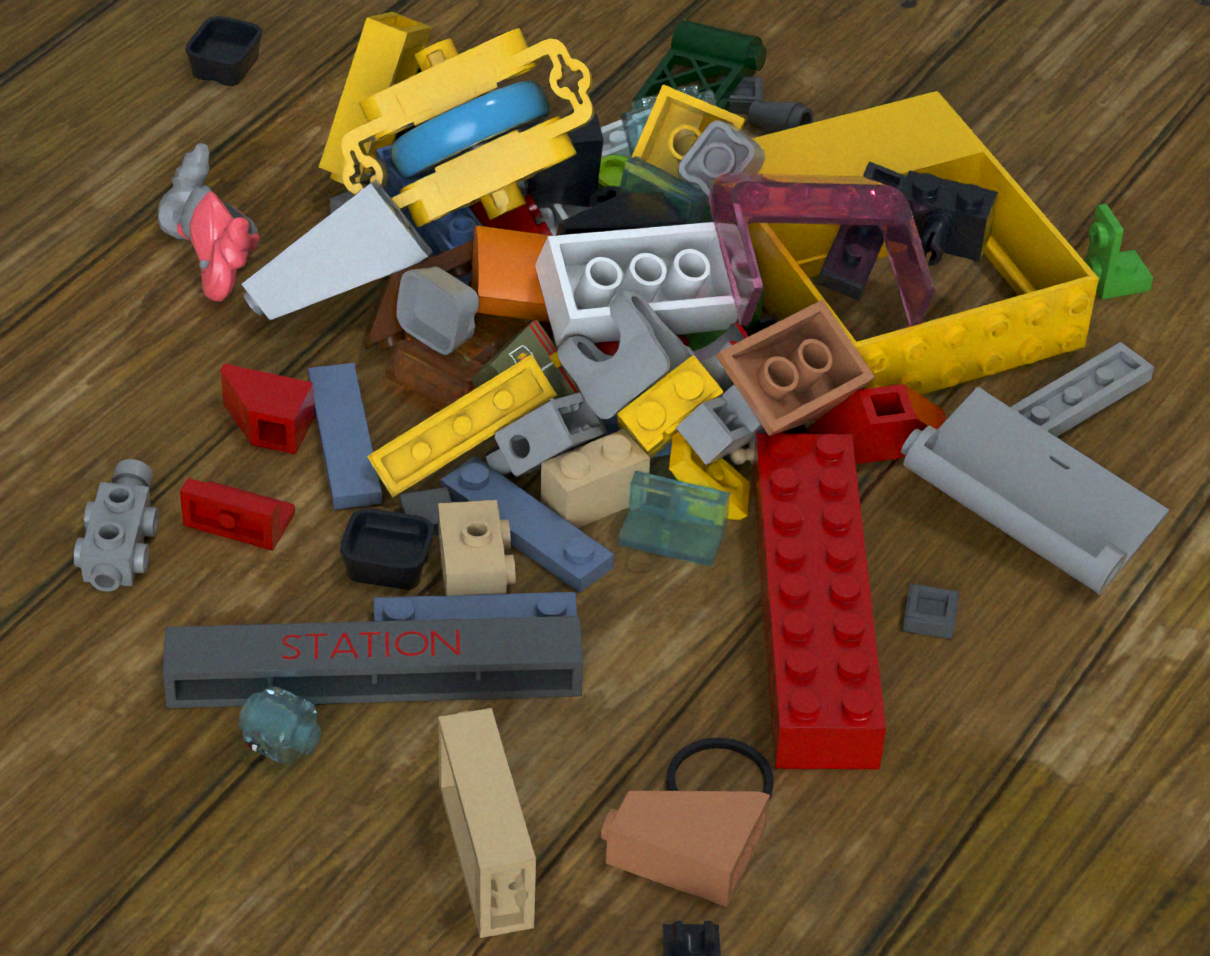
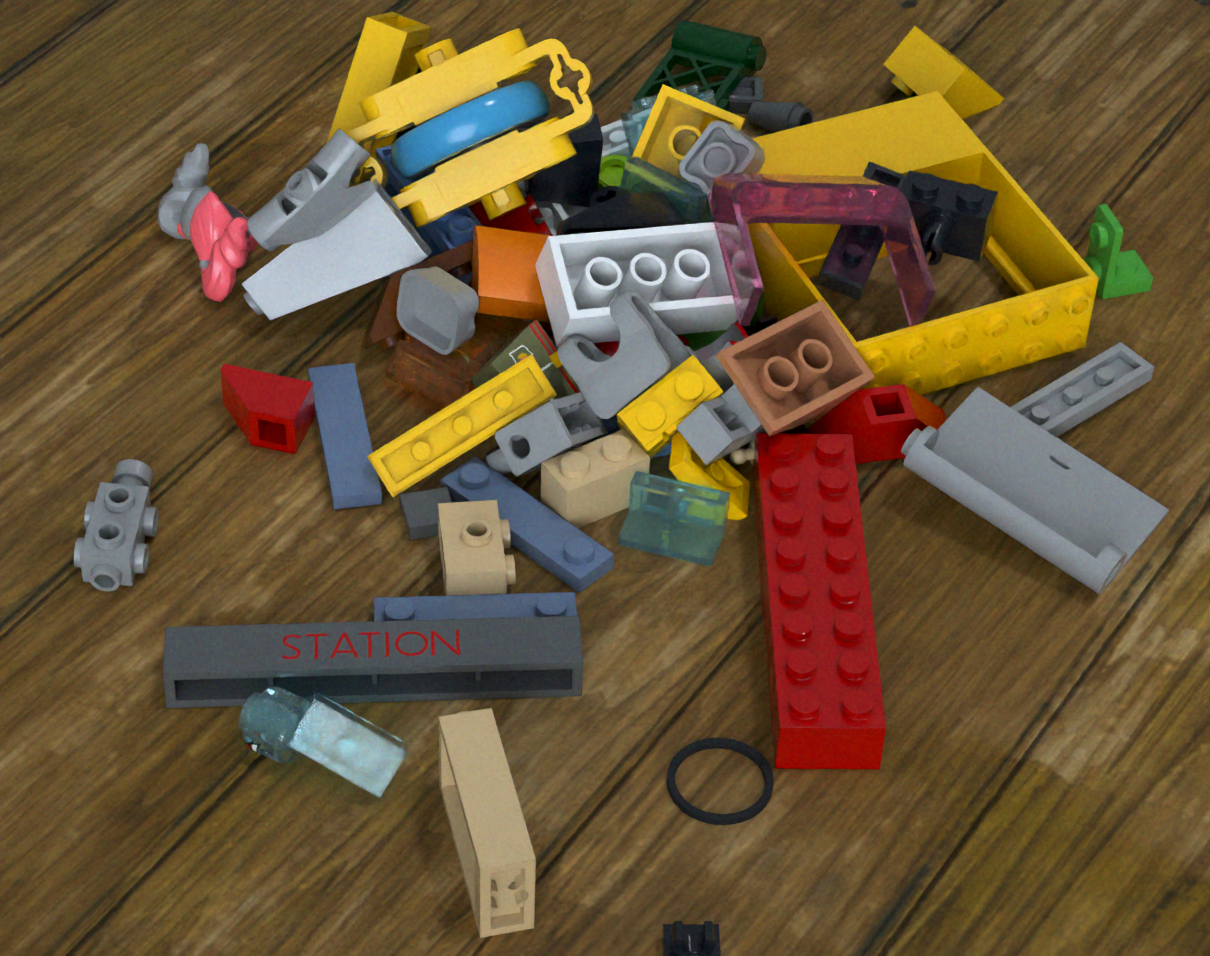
(224, 50): black piece -> none
(234, 513): red panel -> none
(314, 196): none -> light grey pin
(348, 744): none -> clear light blue panel
(386, 548): black piece -> none
(687, 838): nougat slope -> none
(928, 67): none -> yellow slope
(931, 611): dark grey tile -> none

